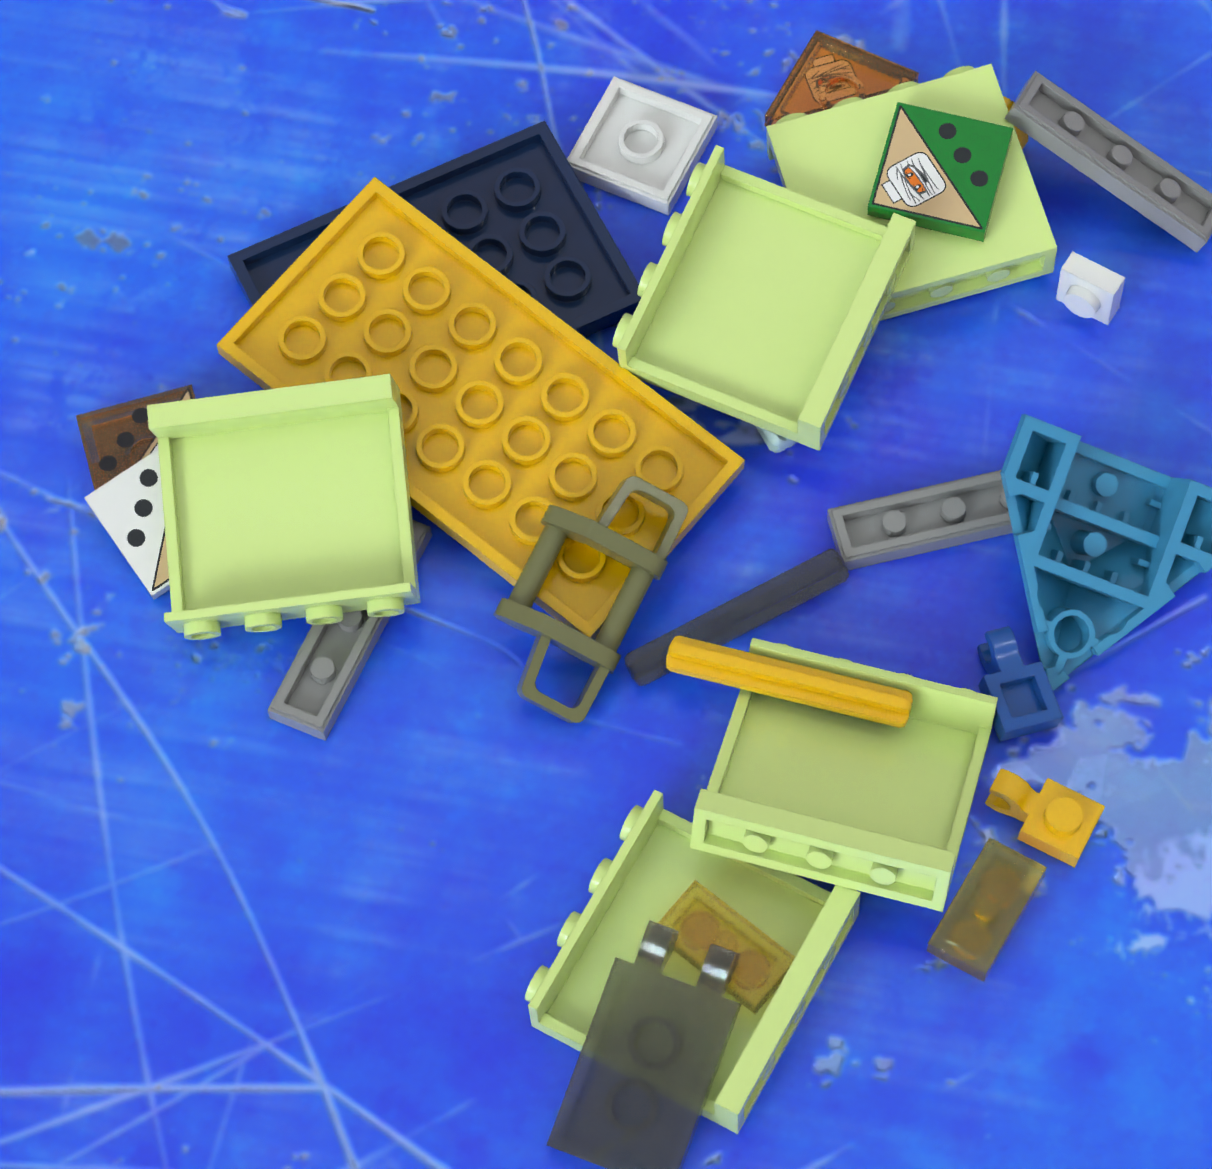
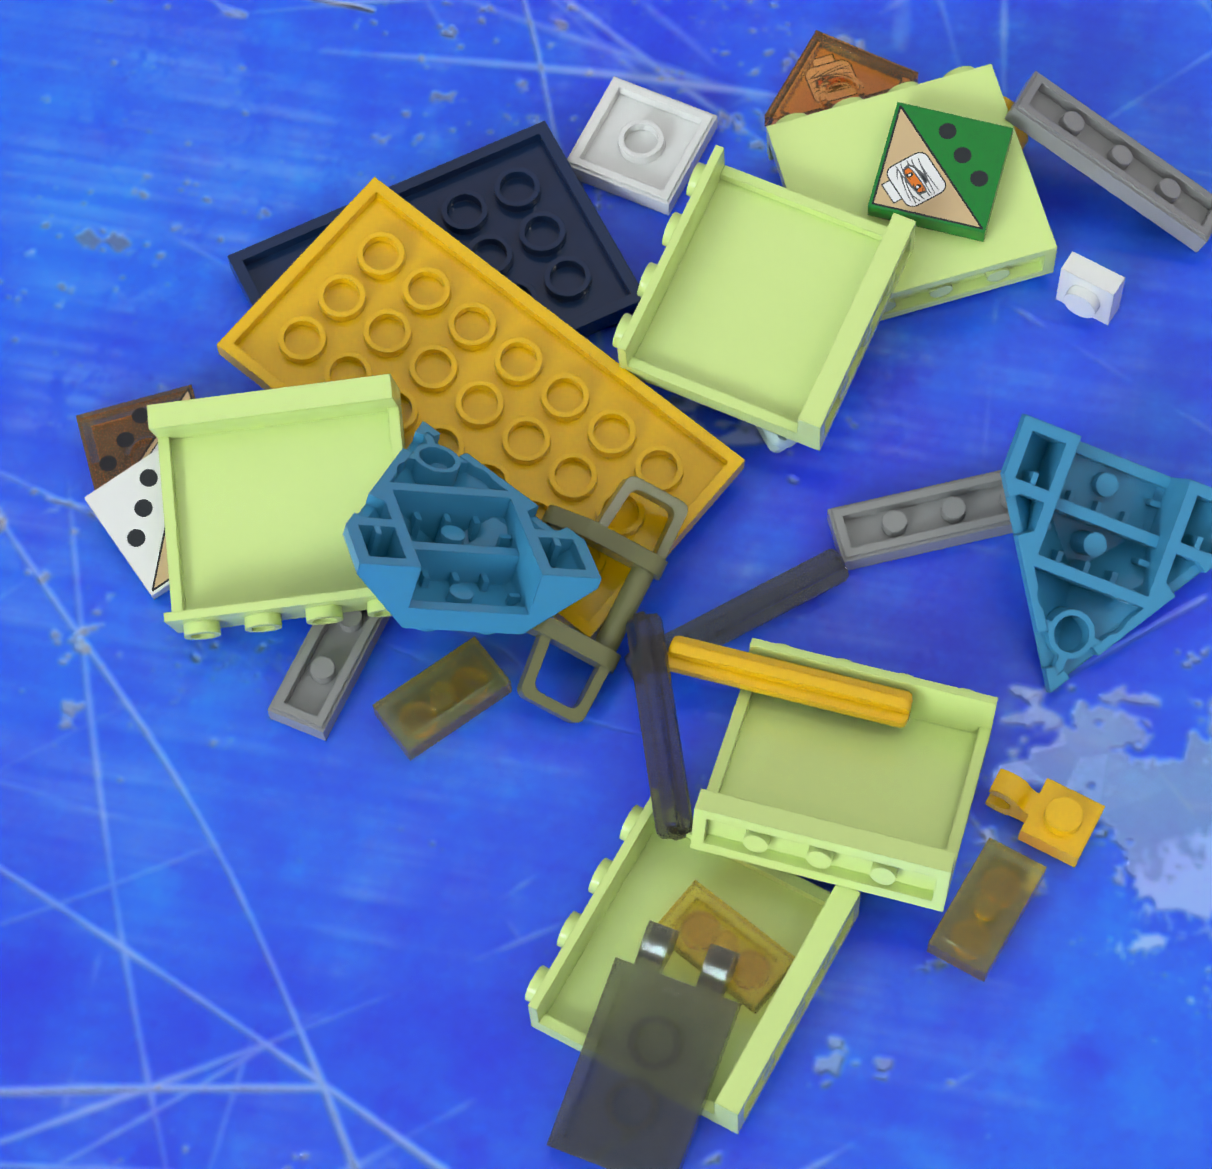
(442, 698): none -> clear yellow plate
(462, 547): none -> dark azure wedge
(659, 726): none -> clear smoke axle
(1023, 691): blue plate -> none

